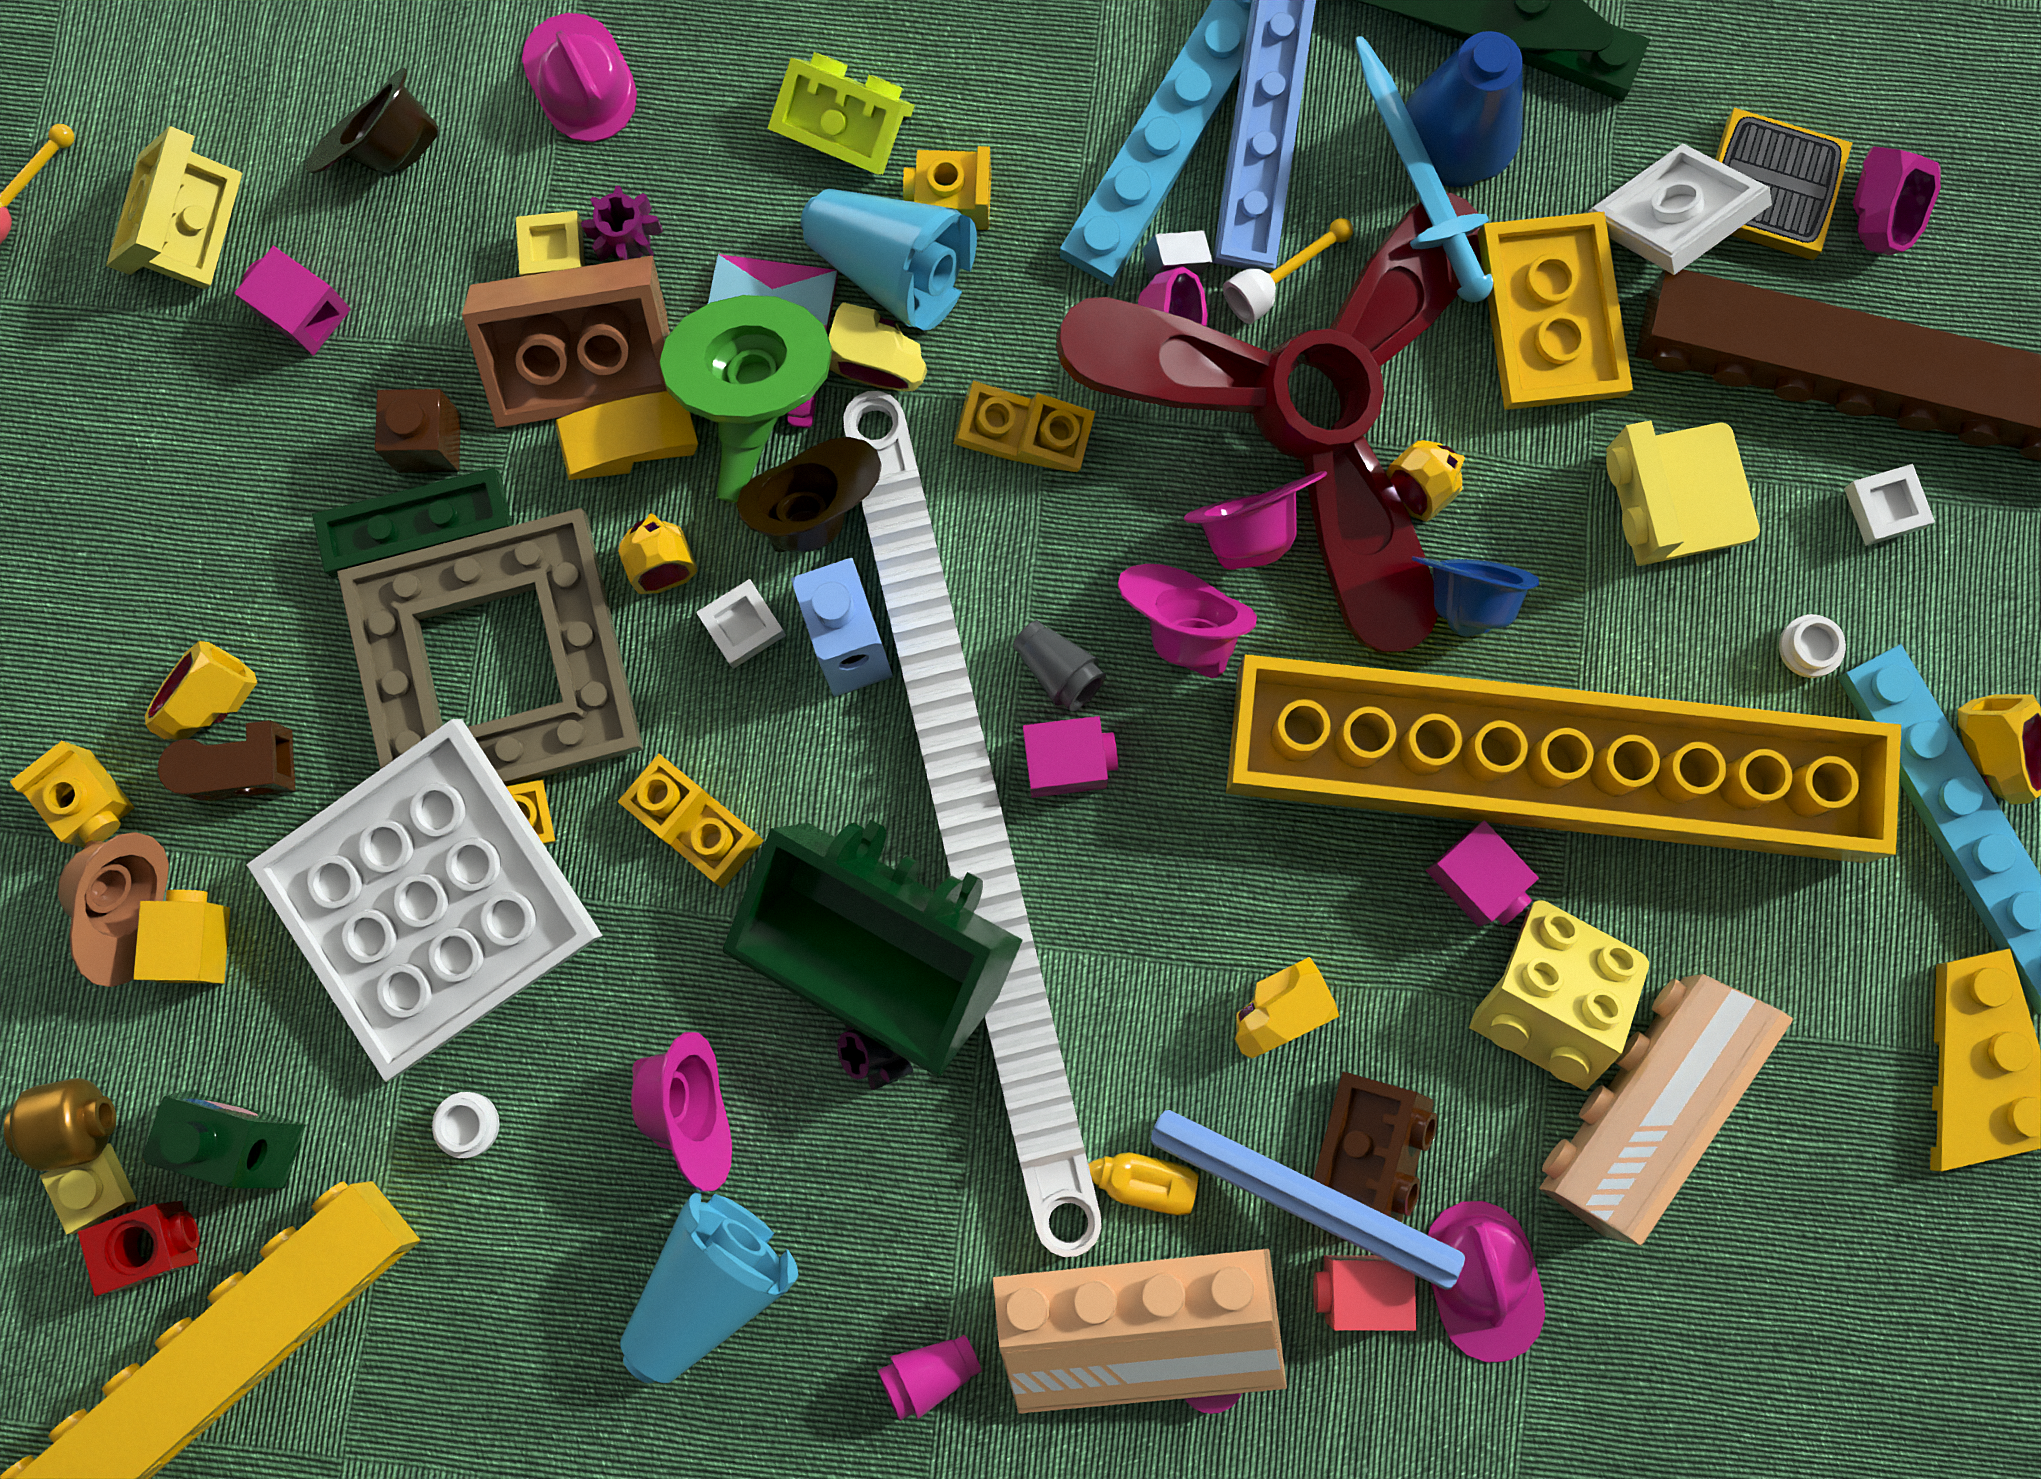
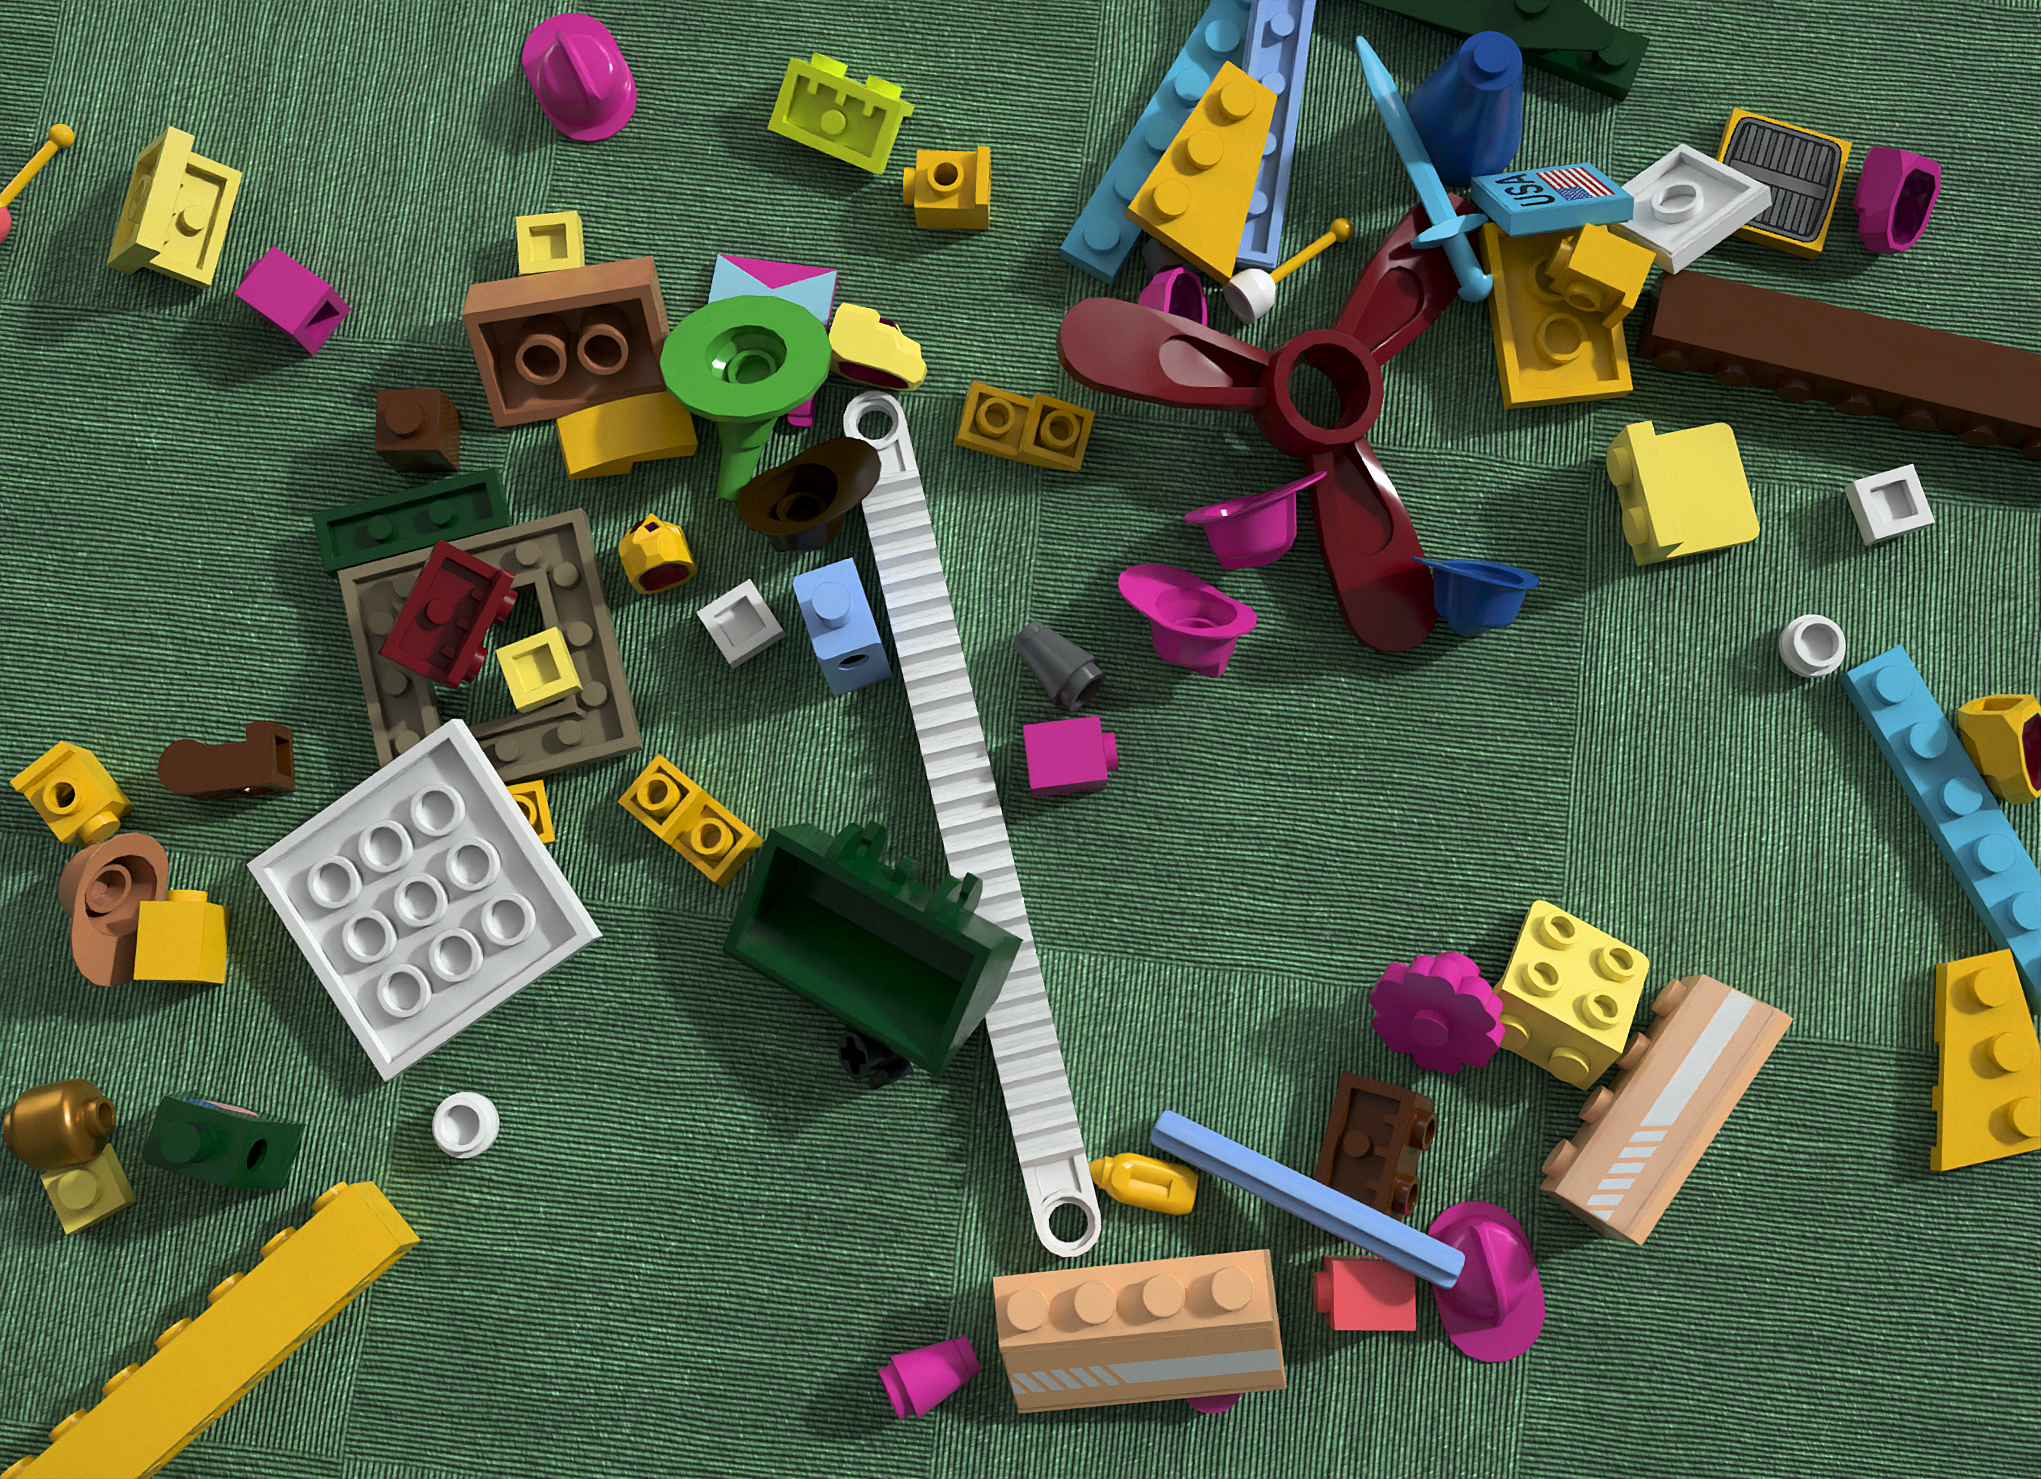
(113, 1251): red brick -> none
(199, 692): yellow rock -> none
(381, 134): dark brown piece -> none
(449, 616): none -> dark red bracket
(538, 670): none -> light yellow plate
(607, 223): magenta gear -> none
(682, 1109): dark pink piece -> none
(703, 1288): medium azure cone -> none
(894, 250): medium azure cone -> none
(1208, 174): none -> yellow wing
(1284, 1009): yellow rock -> none
(1426, 478): yellow rock -> none
(1438, 1012): none -> dark pink plant
(1484, 876): dark pink brick -> none
(1551, 199): none -> medium azure tile
(1565, 759): yellow brick -> none
(1599, 272): none -> yellow brick

